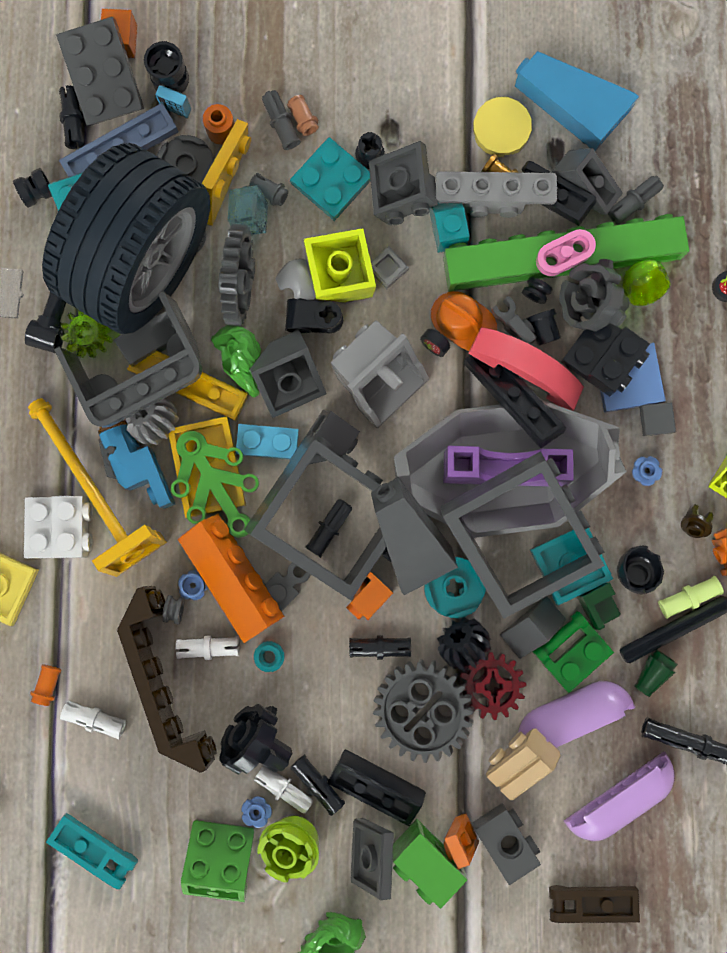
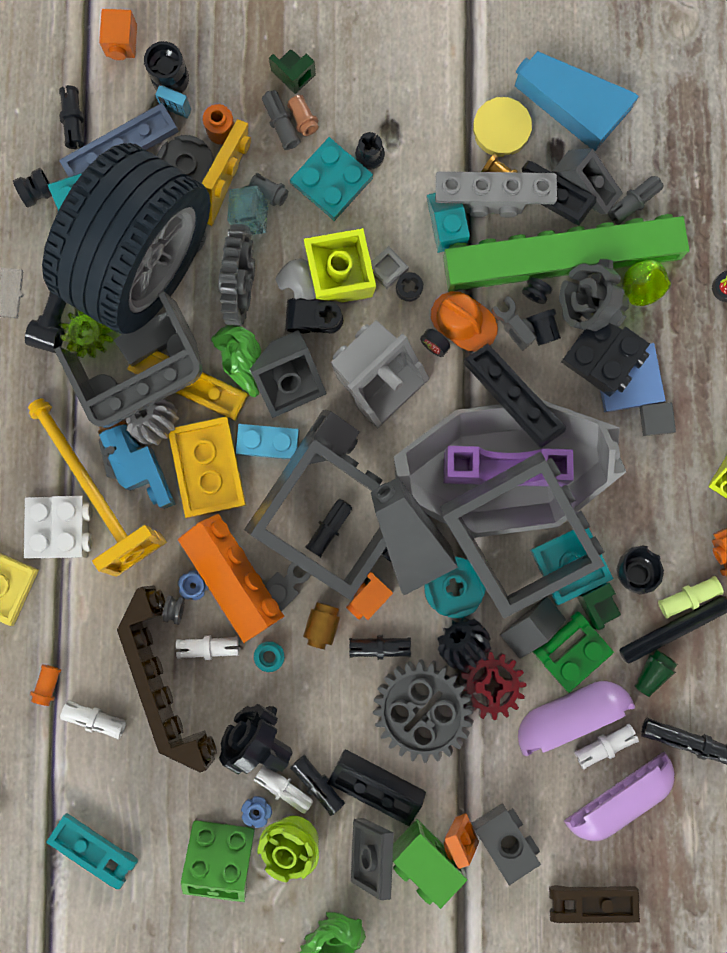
(100, 71): dark grey plate -> none
(211, 479): bright green plant -> none
(293, 70): none -> dark green panel
(322, 625): none -> pearl gold brick
(402, 184): dark grey plate -> none
(407, 278): none -> black bush
(522, 763): tan brick -> none
(529, 363): coral slope -> none
(564, 253): bright pink plate -> none
(606, 746): none -> white pin
(639, 470): medium blue plate -> none
(697, 525): dark brown plate -> none

